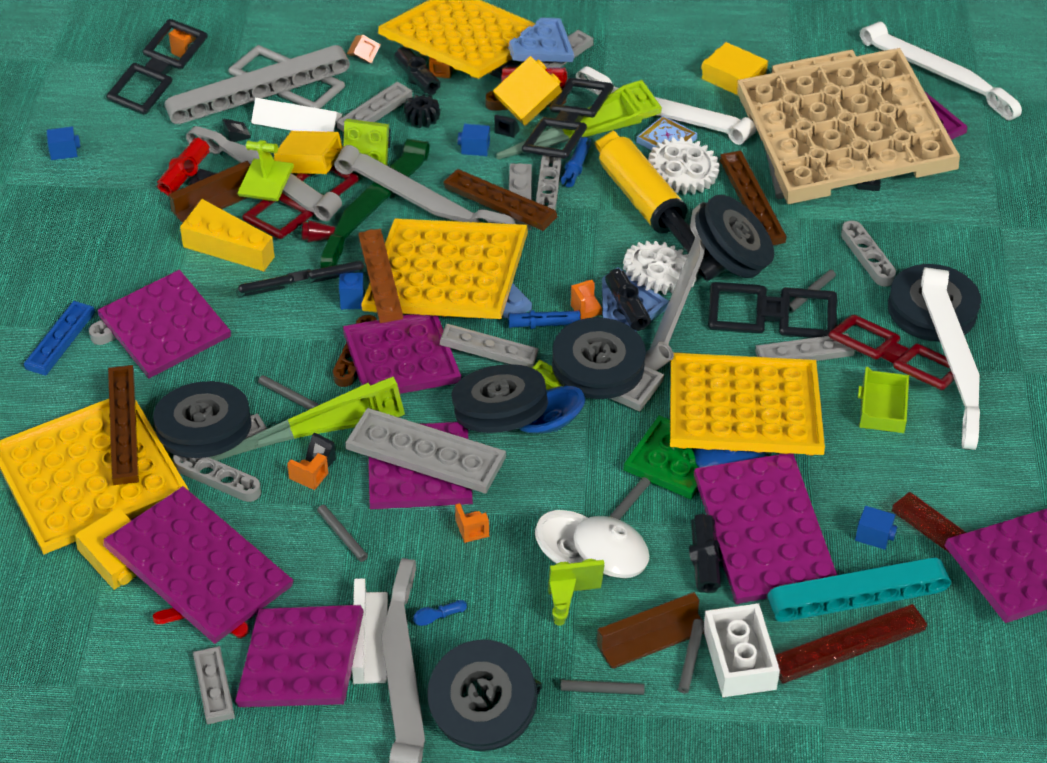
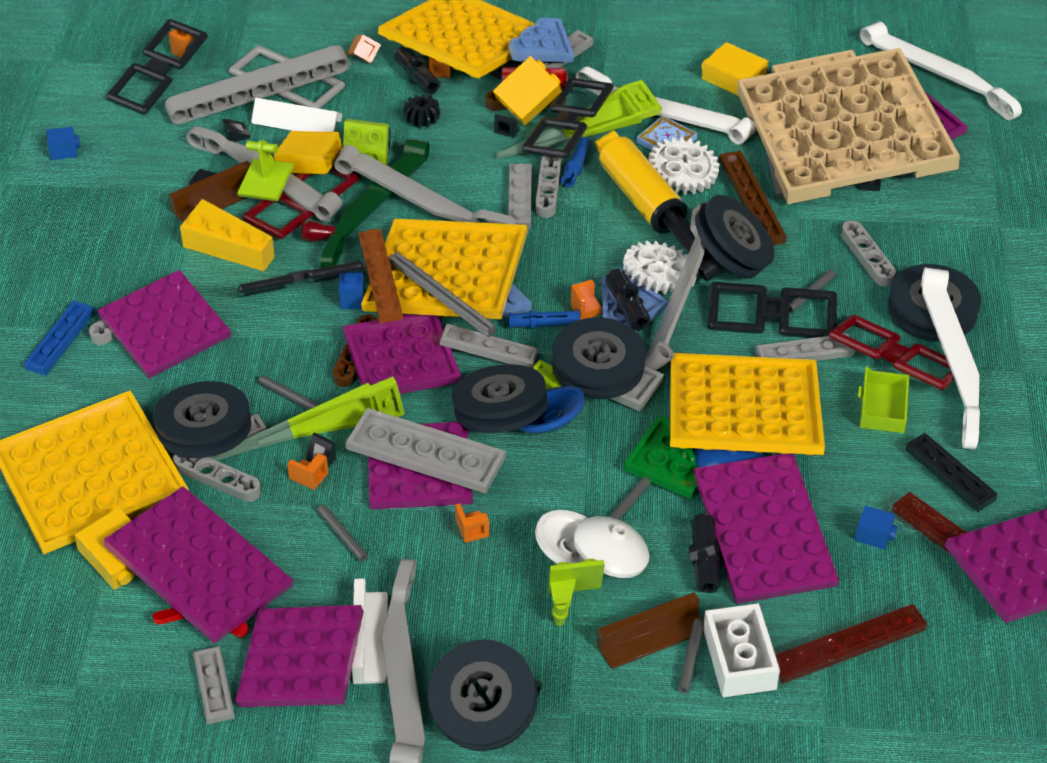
(123, 425): reddish brown plate -> none
(183, 166): red piece -> none
(379, 105): light grey plate -> none
(428, 615): blue piece -> none
(443, 294): none -> dark grey axle
(474, 139): blue brick -> none
(500, 199): reddish brown plate -> none
(602, 687): dark grey piece -> none
(858, 589): teal beam -> none
(951, 472): none -> black plate

